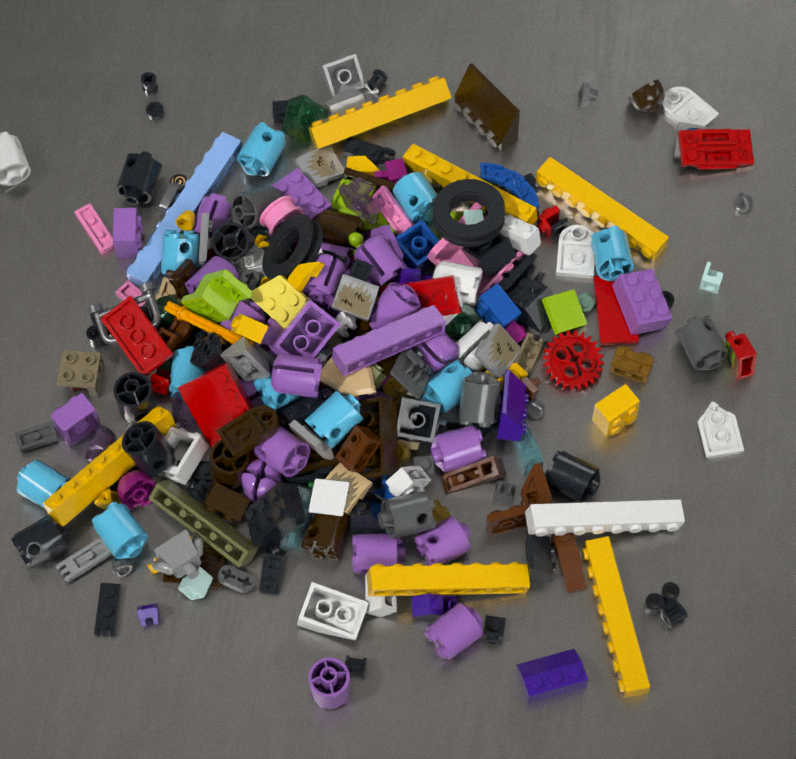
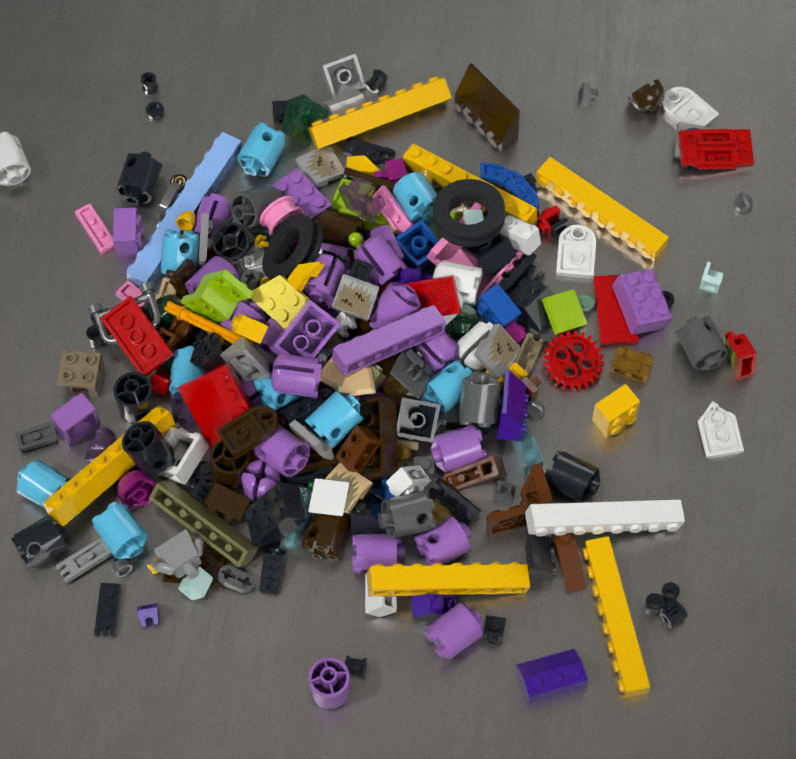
(107, 498): yellow slope -> none
(332, 612): white slope -> none
(455, 502): none -> black hinge
(611, 253): medium azure cylinder -> none

